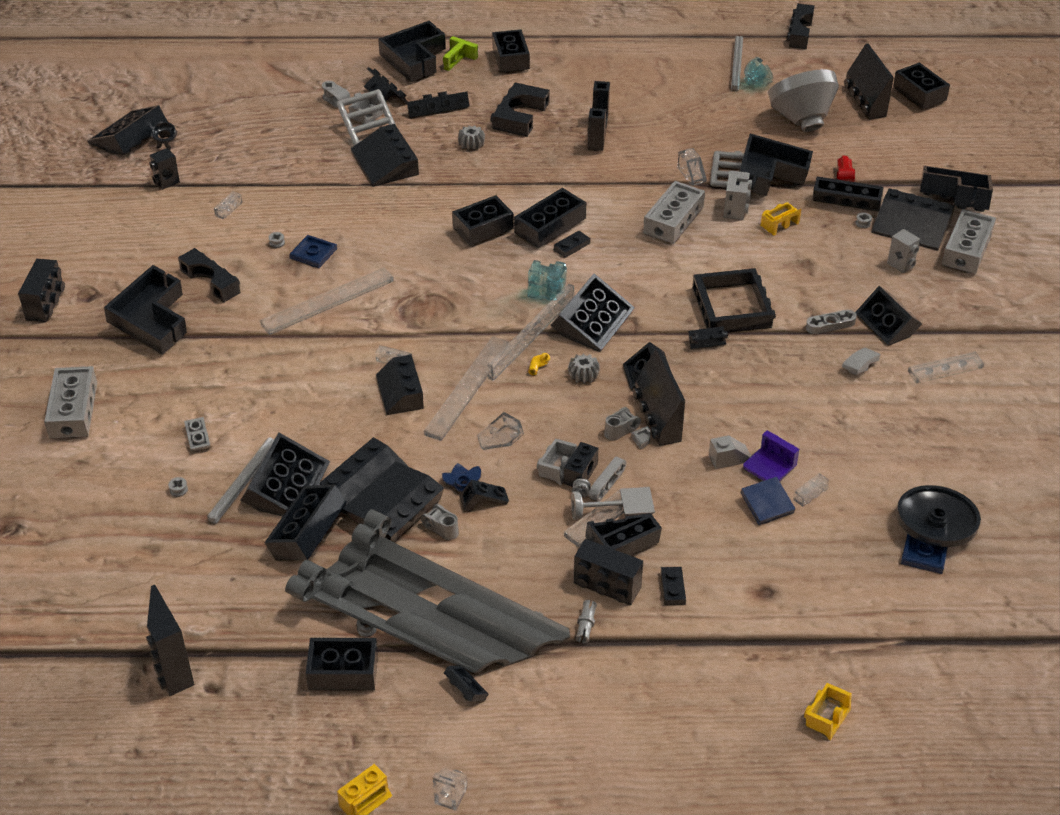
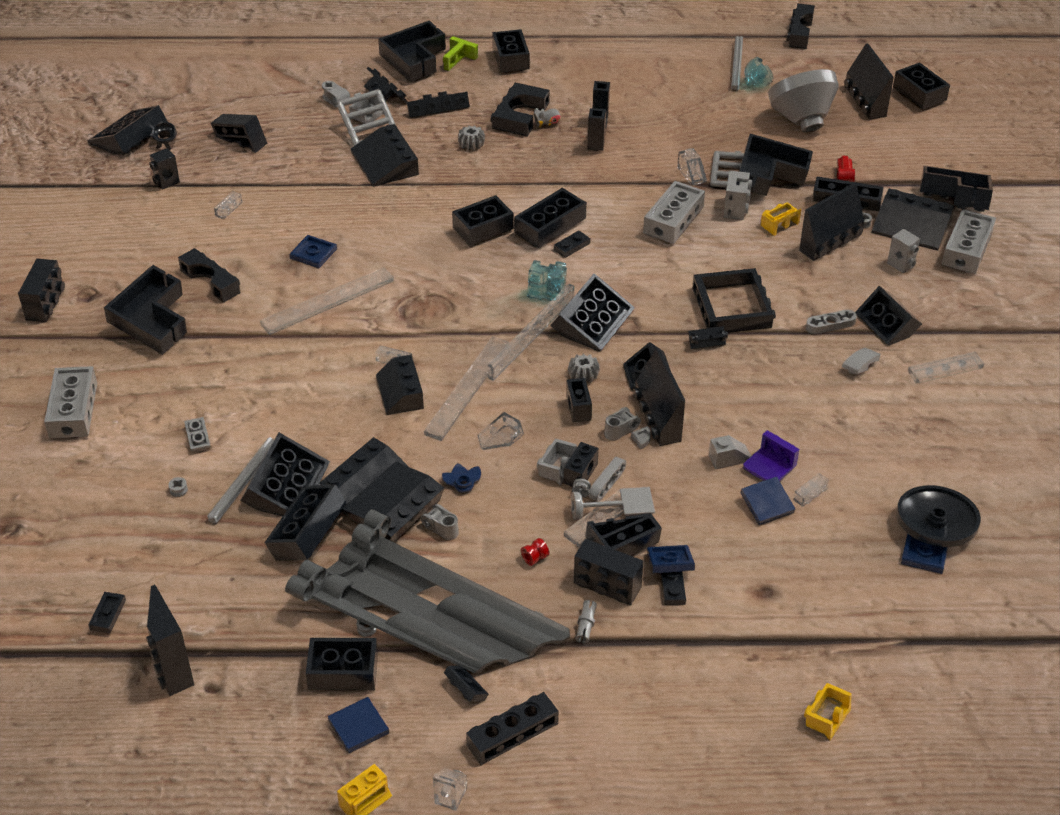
(107, 612): none -> black plate
(240, 129): none -> black wedge
(276, 240): light grey bush -> none
(358, 724): none -> dark blue tile
(475, 490): black bracket -> none
(506, 738): none -> black brick
(535, 551): none -> red wheel
(537, 362): yellow arm -> none
(548, 117): none -> light grey animal
(579, 400): none -> black brick
(670, 559): none -> dark blue tile
(832, 223): none -> black slope

